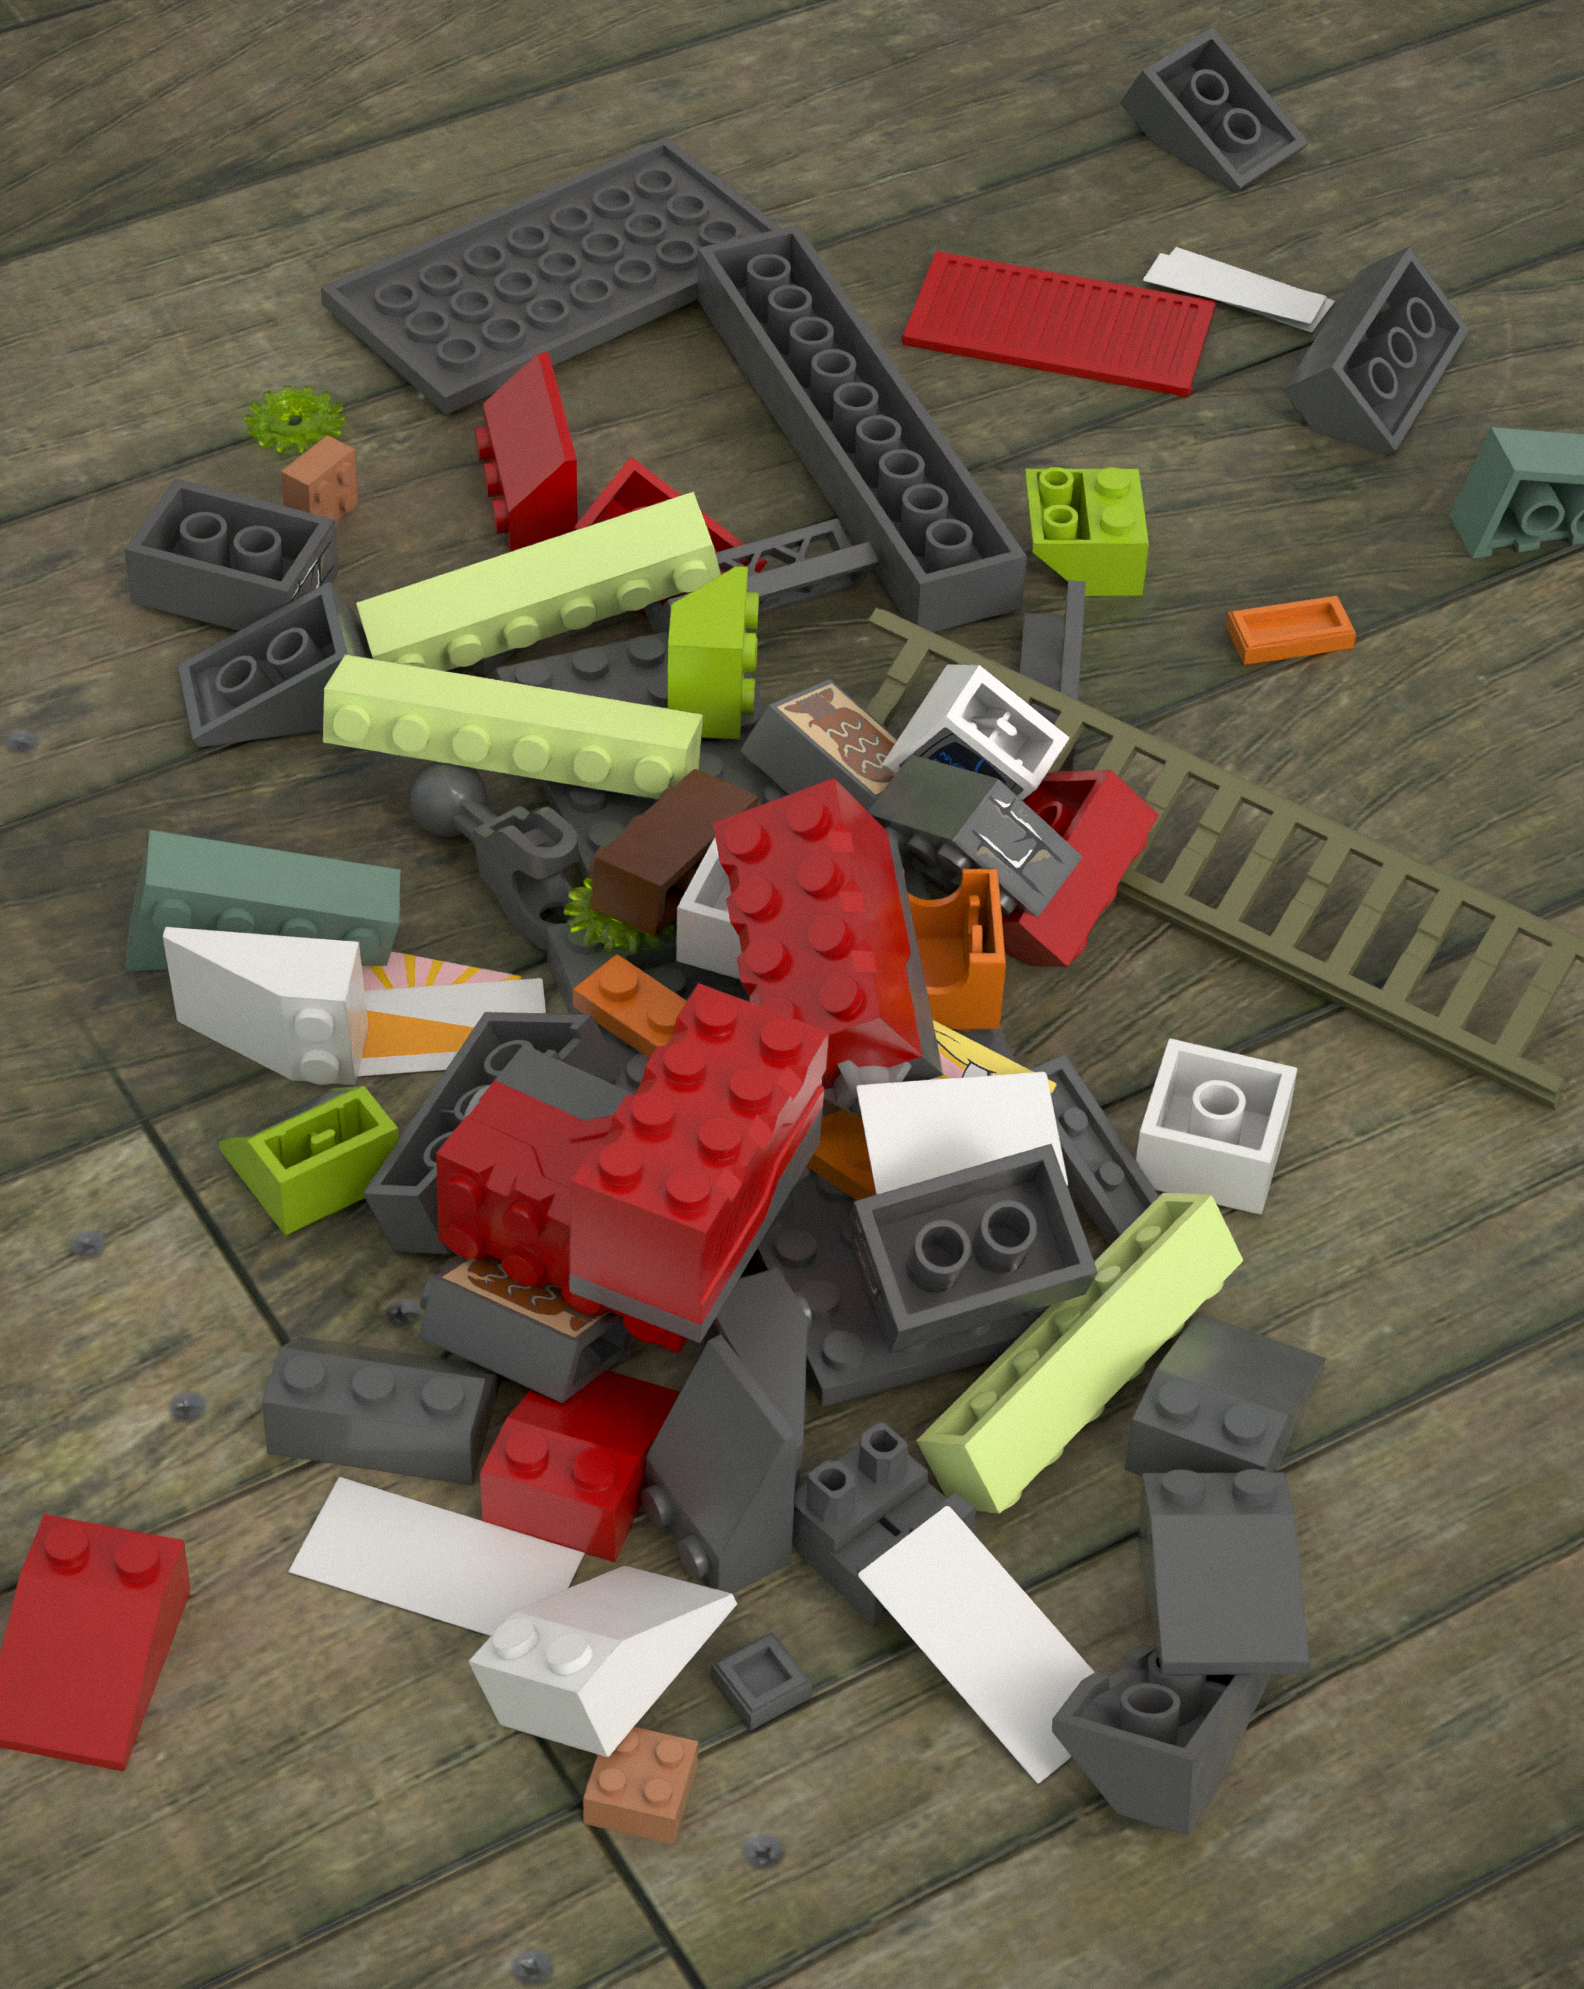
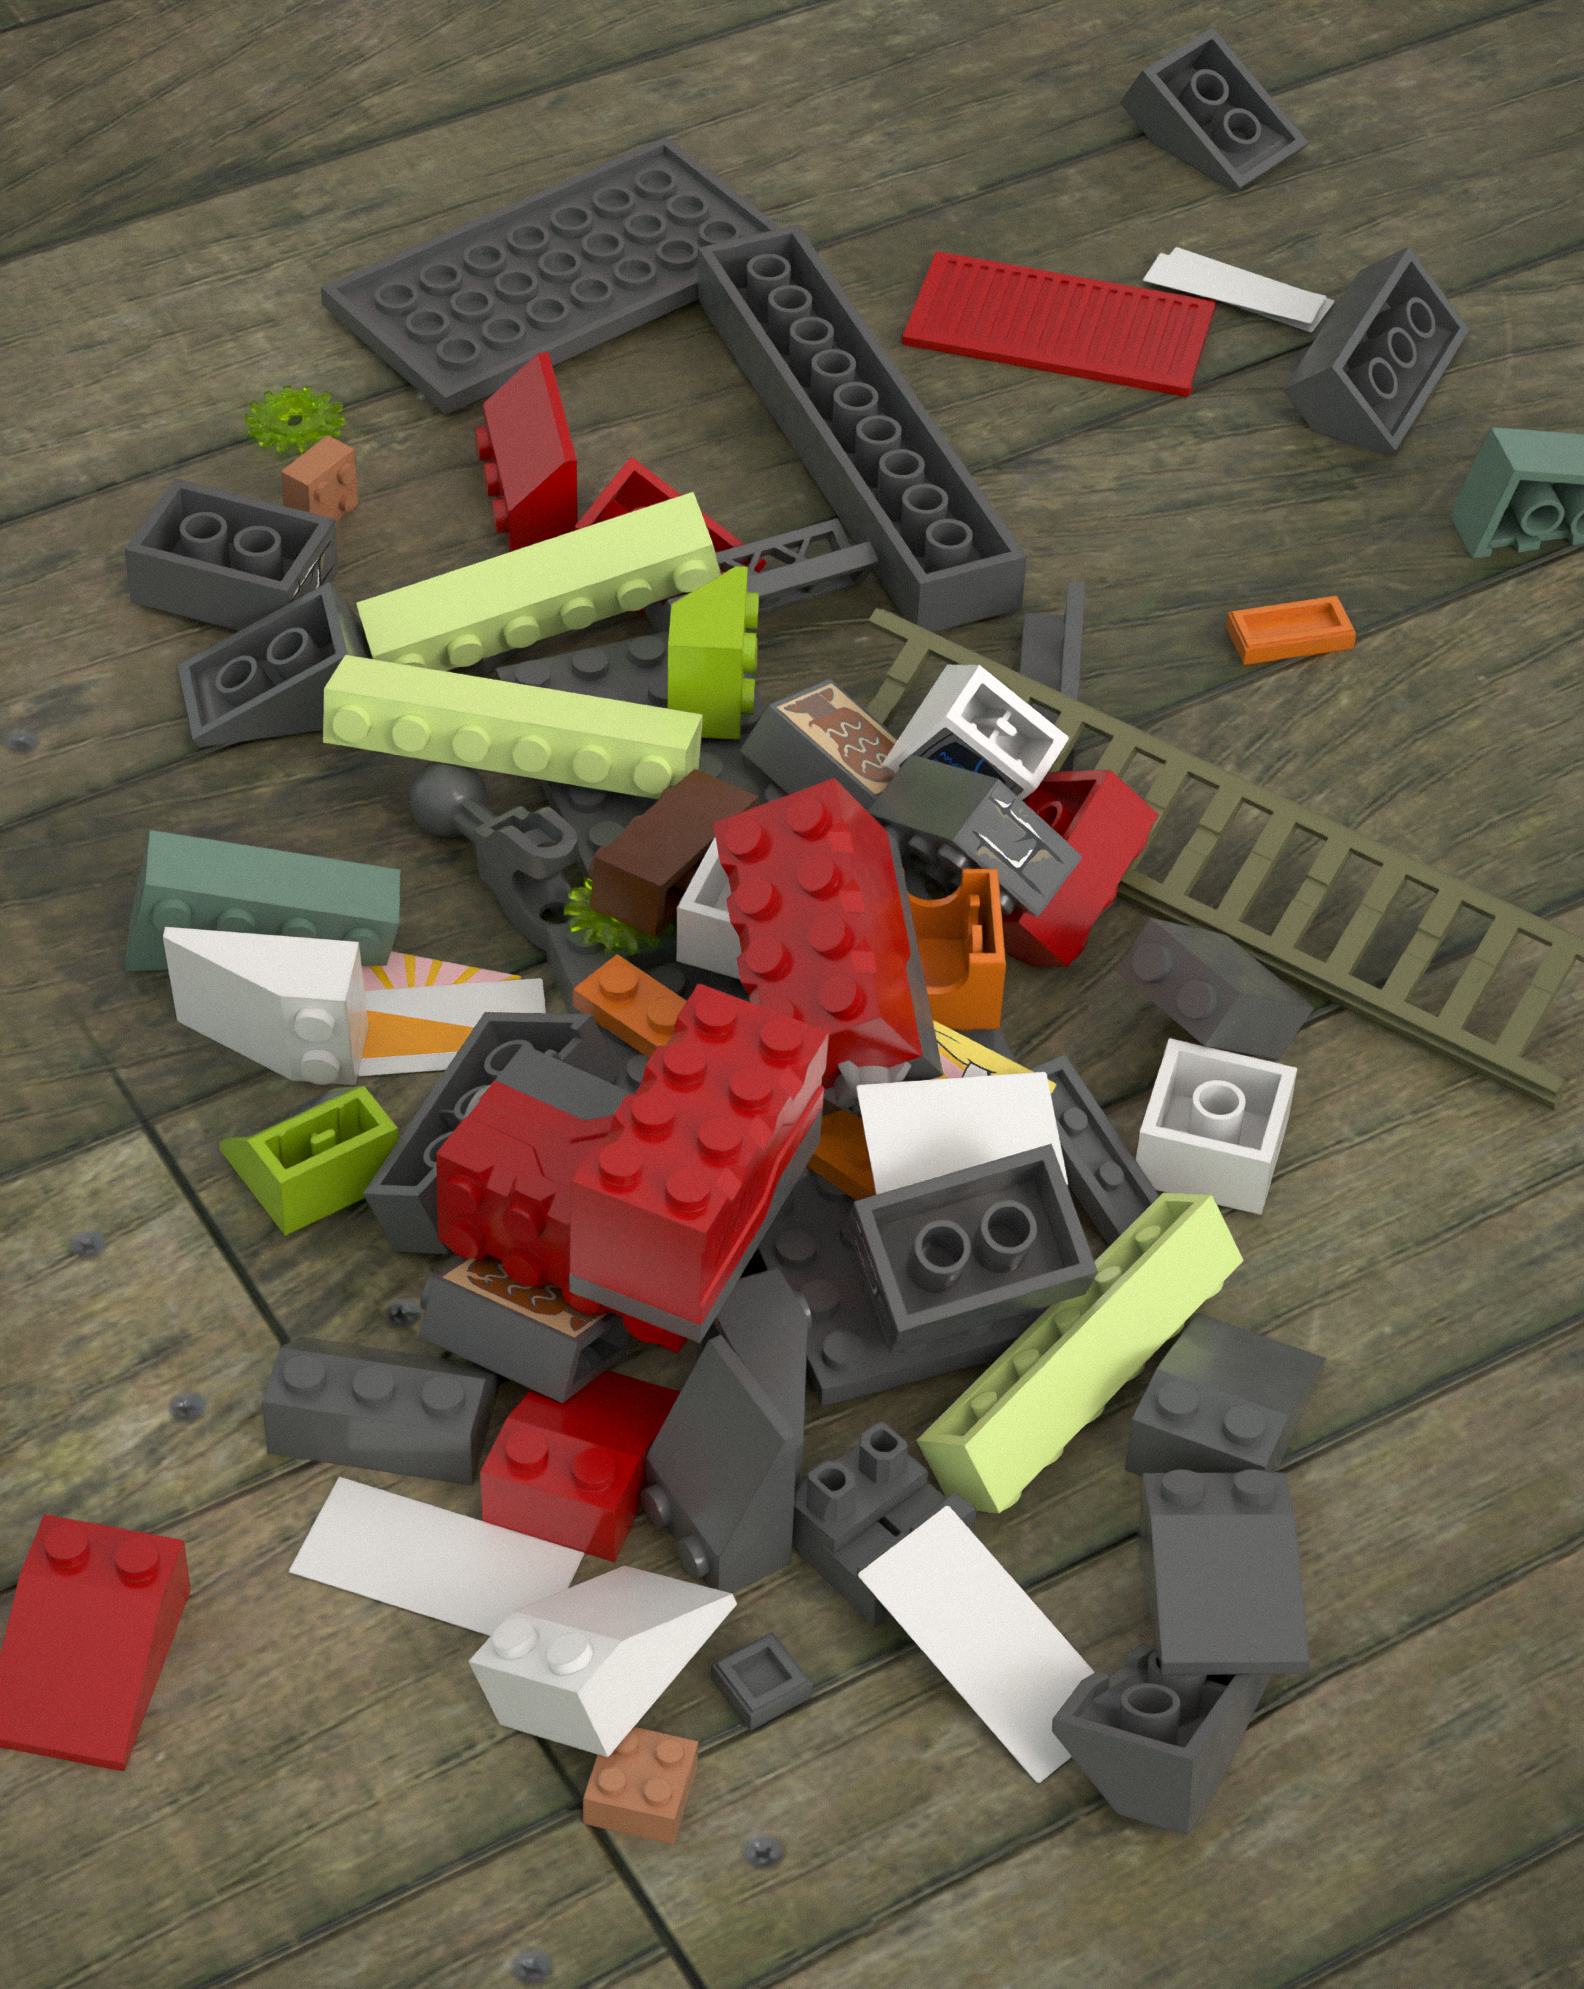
(1090, 527): lime slope -> none
(1214, 989): none -> dark grey brick

